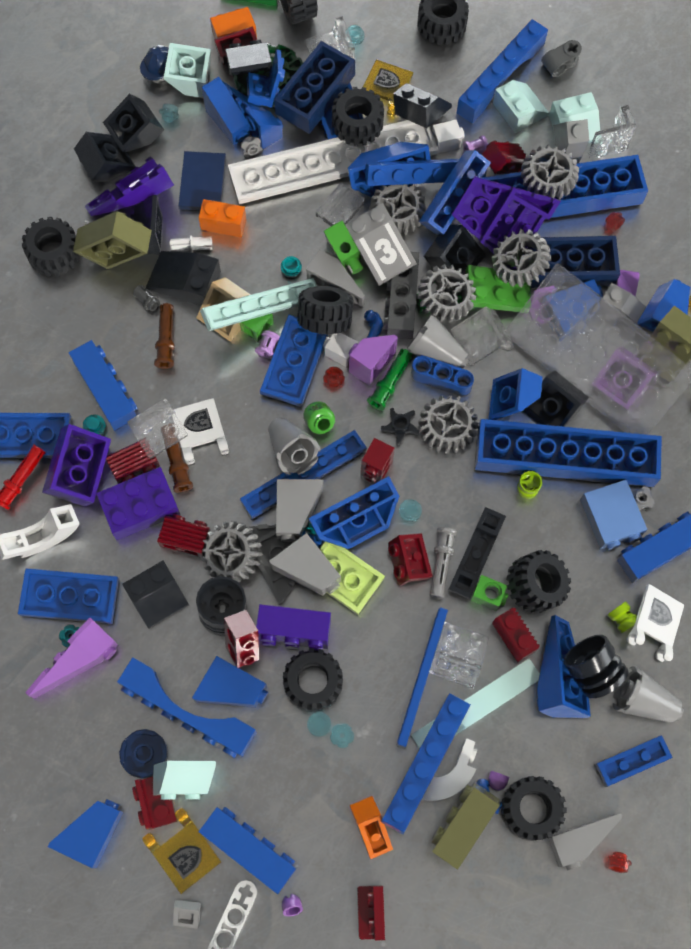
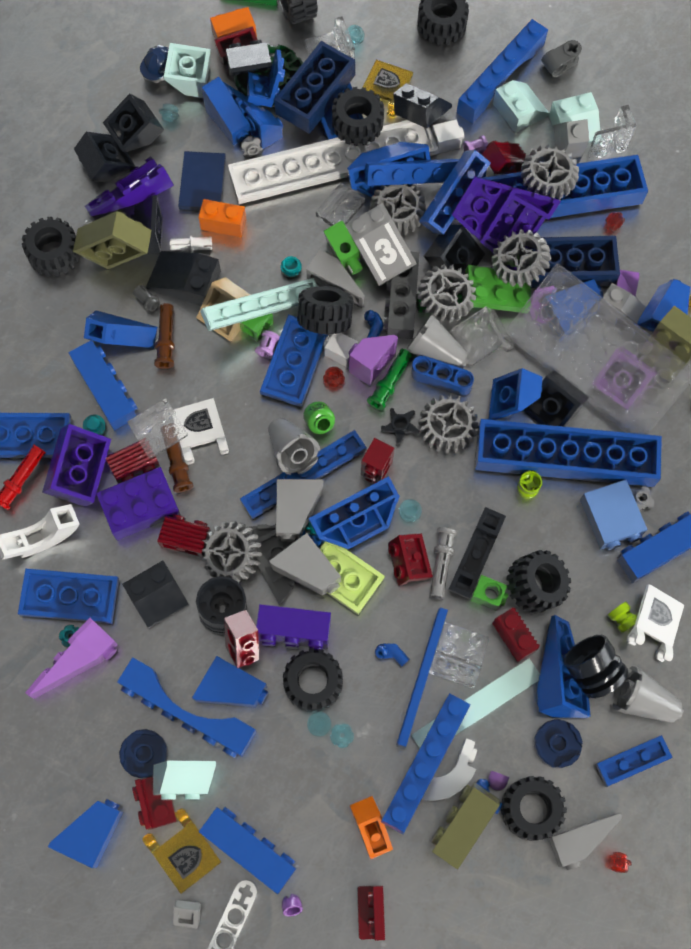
(119, 331): none -> blue slope
(391, 650): none -> blue arm
(558, 743): none -> dark blue tile

